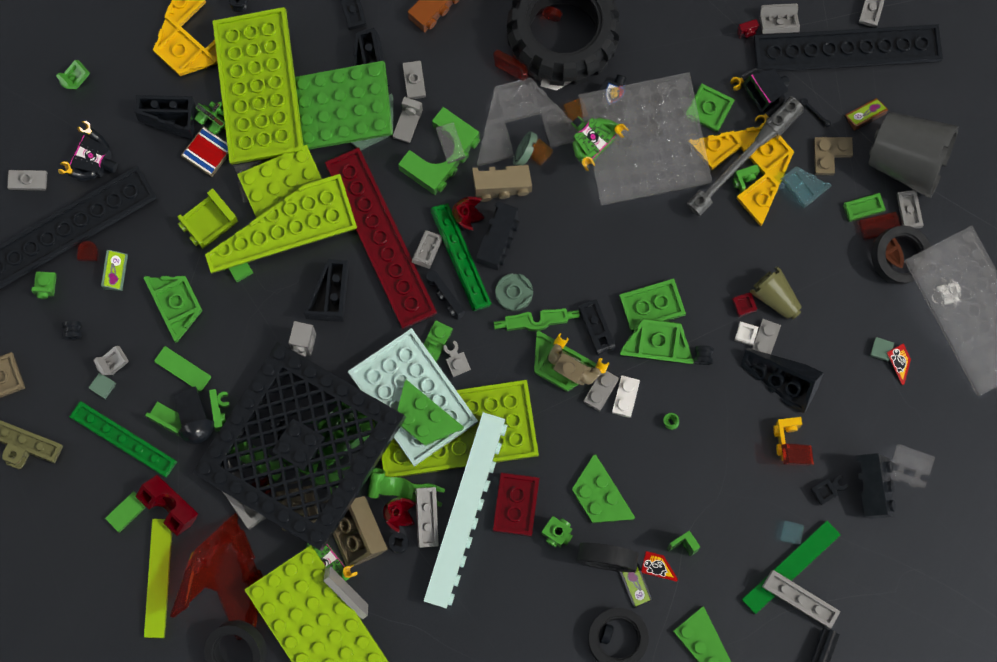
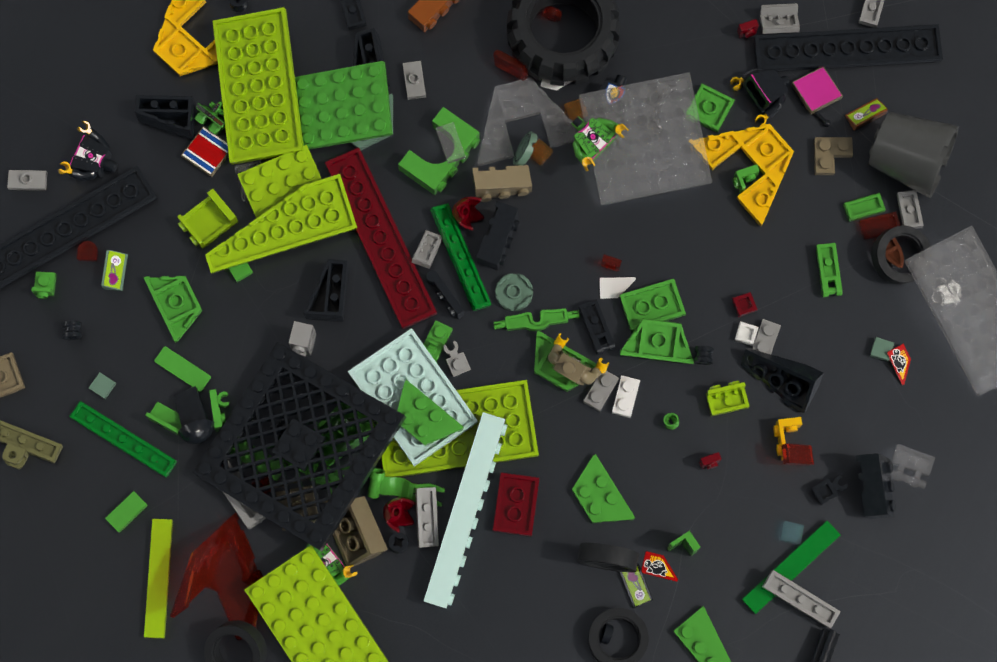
(73, 76): bright green bracket -> none
(111, 361): light grey bracket -> none
(158, 493): dark red arch -> none
(345, 592): light grey tile -> none
(408, 120): light grey bracket -> none
(557, 525): bright green brick -> none
(611, 263): none -> clear red tile
(614, 286): none -> white sticker
(710, 461): none -> dark red plate
(727, 398): none -> lime bracket
(773, 127): dark grey bar -> none
(777, 293): olive cone -> none
(804, 186): clear light blue wing -> none
(816, 90): none -> dark pink tile
(829, 269): none -> bright green plate

